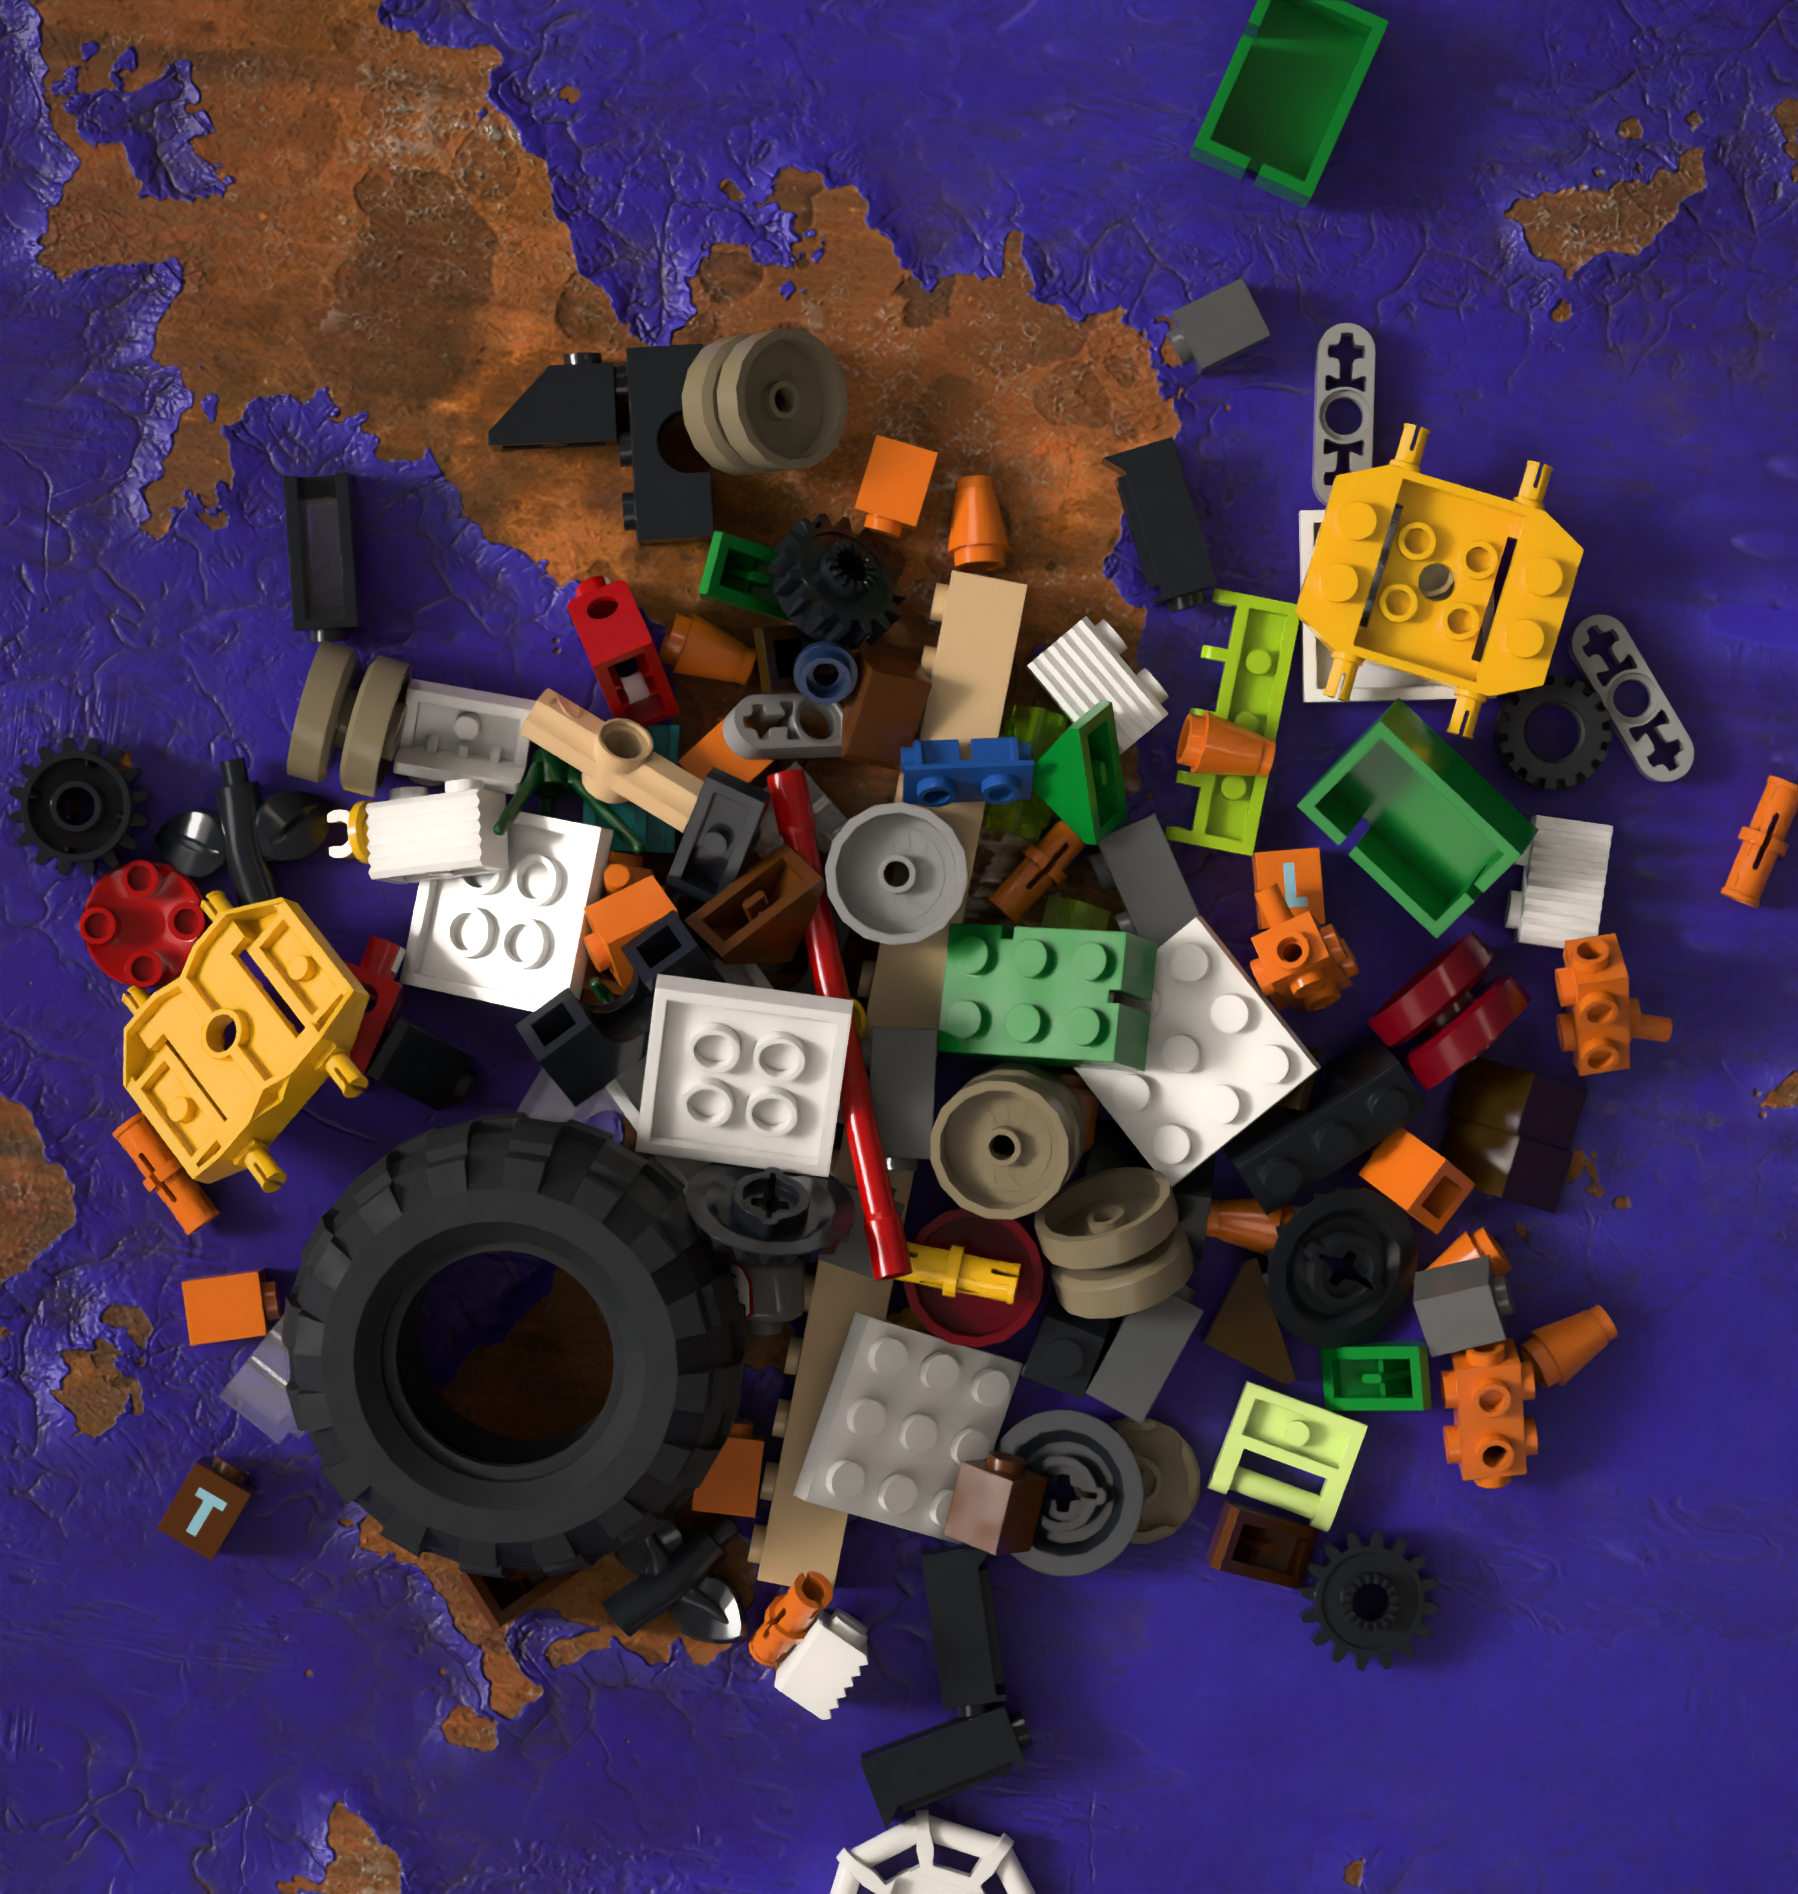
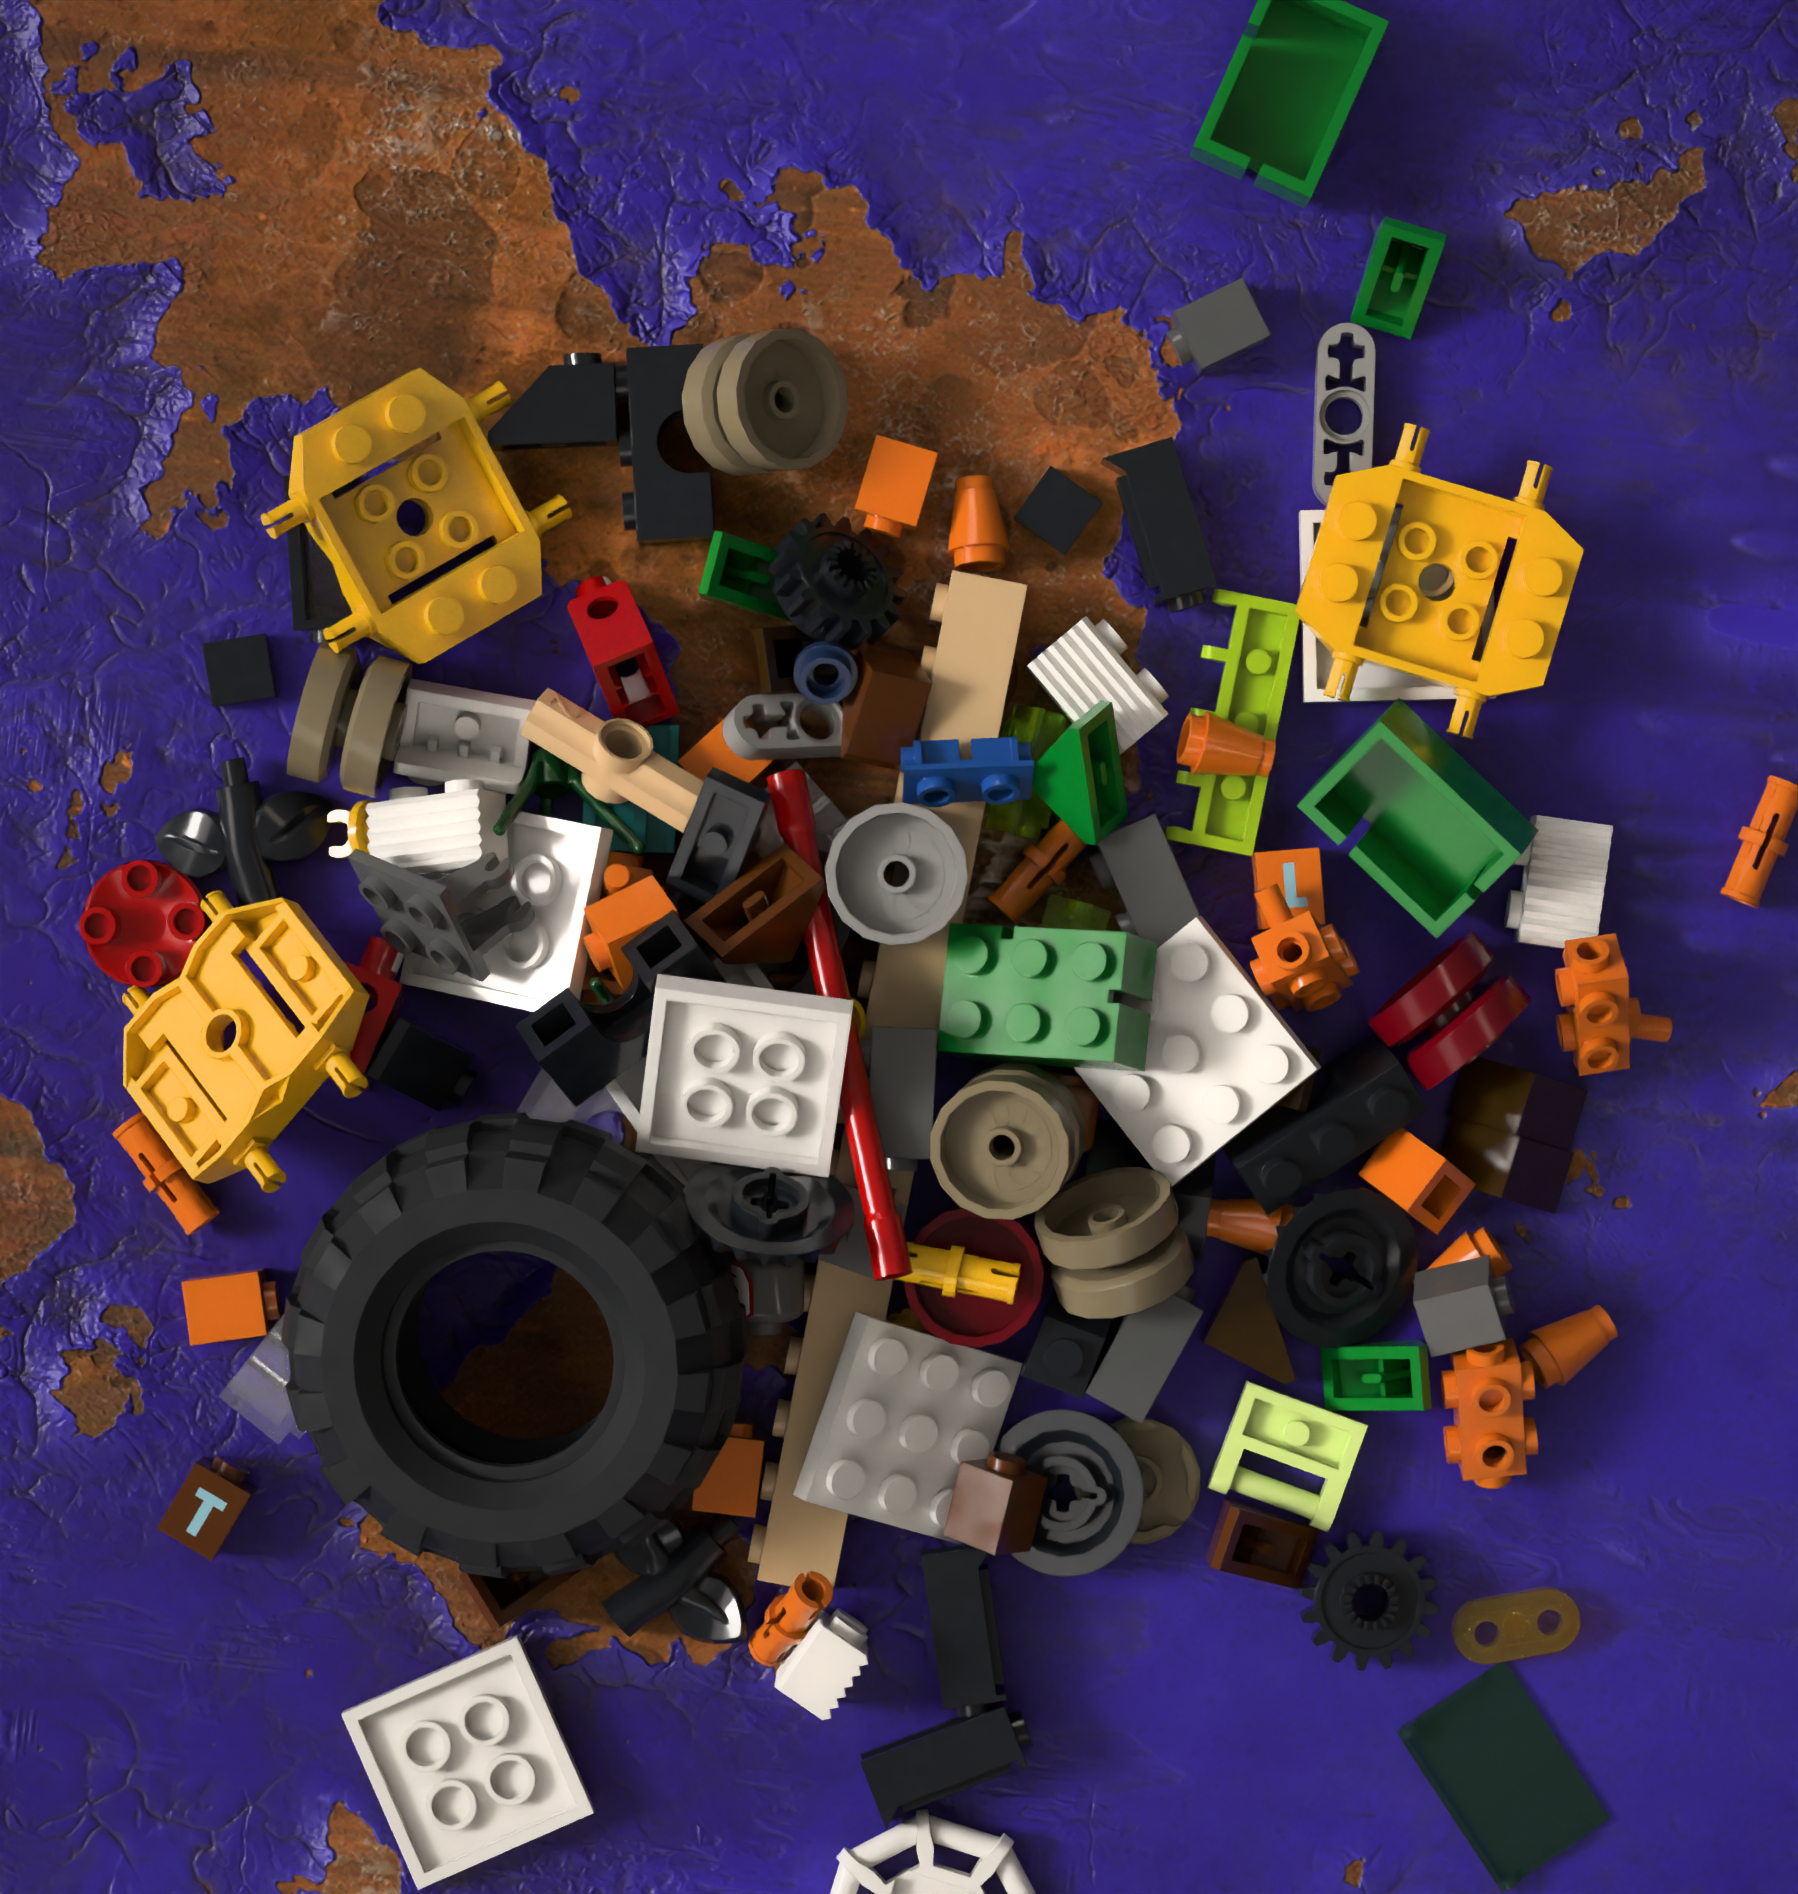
(49, 789): black gear -> none
(239, 670): none -> black tile
(422, 912): none -> dark grey plate
(462, 503): none -> yellow piece
(468, 1762): none -> white plate
(705, 651): orange cone -> none
(1057, 510): none -> black tile
(1397, 277): none -> green slope
(1502, 1775): none -> piece
(1516, 1625): none -> clear yellow plate
(1592, 737): black tyre -> none
(1643, 746): light grey beam -> none

